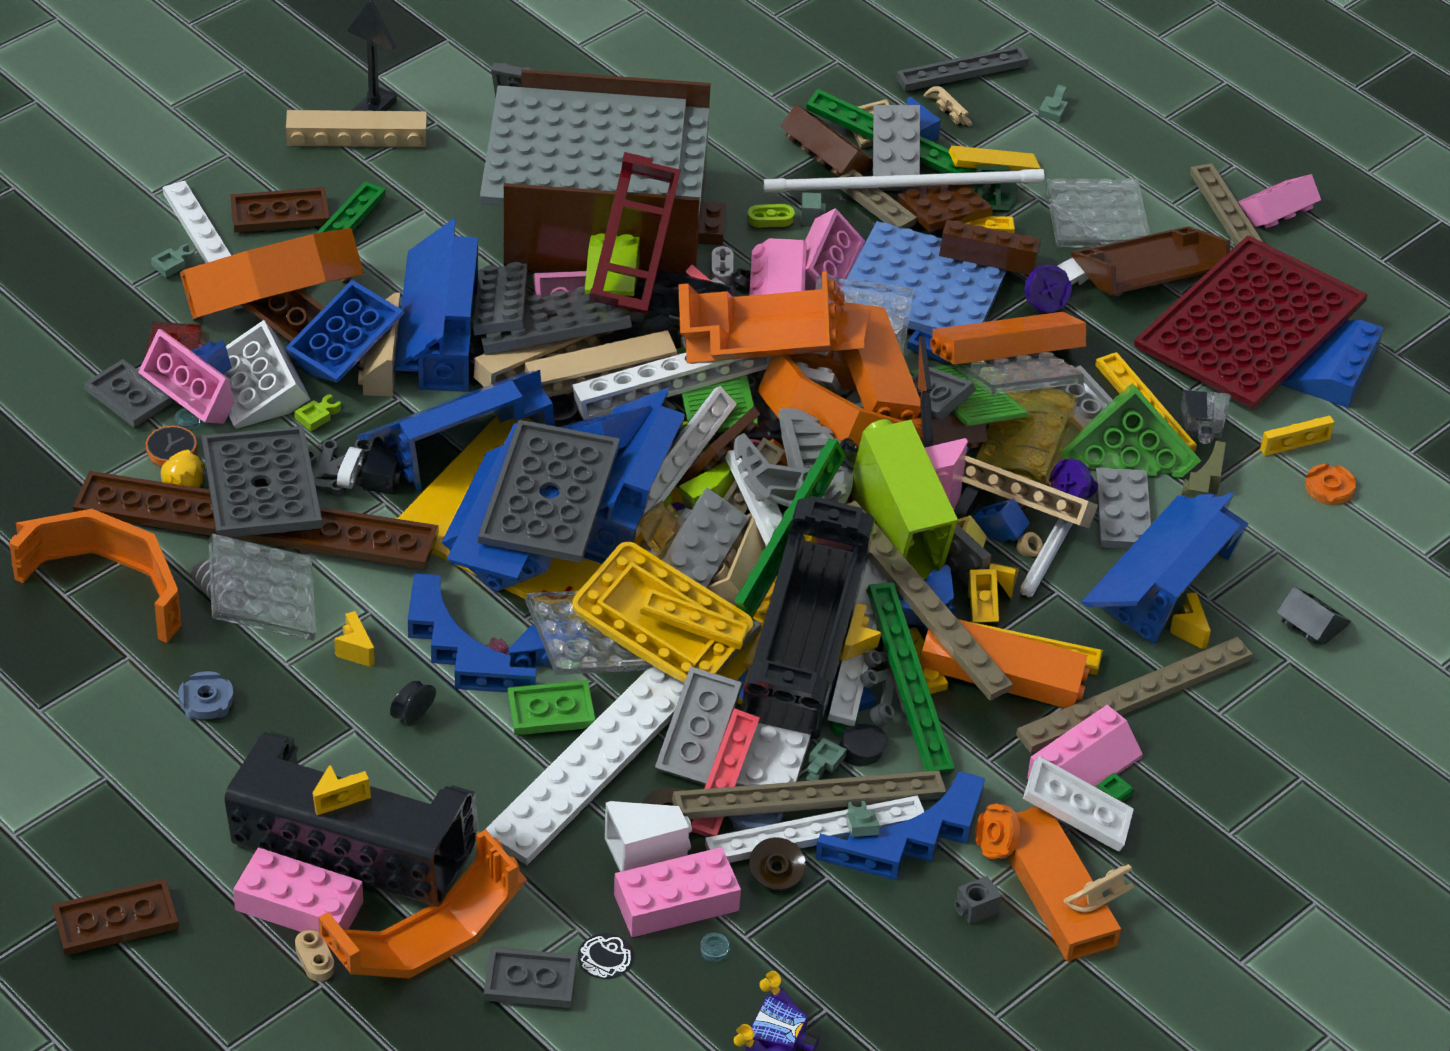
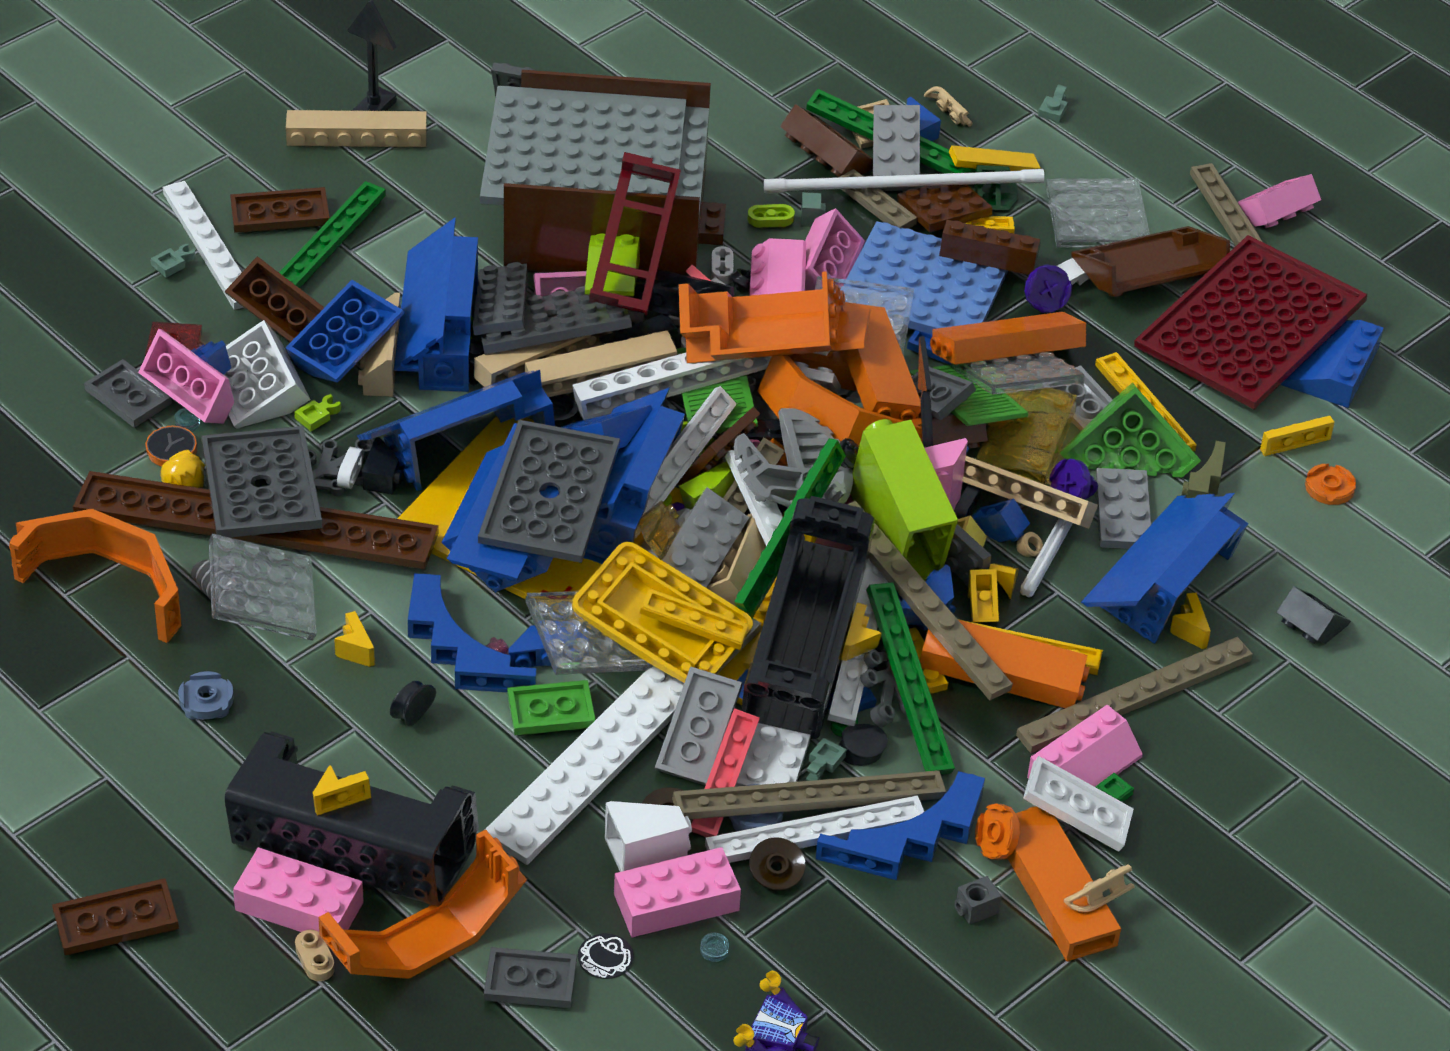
(271, 271): orange panel -> none
(861, 821): sand green plate -> none
(962, 68): dark grey plate -> none
(1204, 414): clear torso -> none

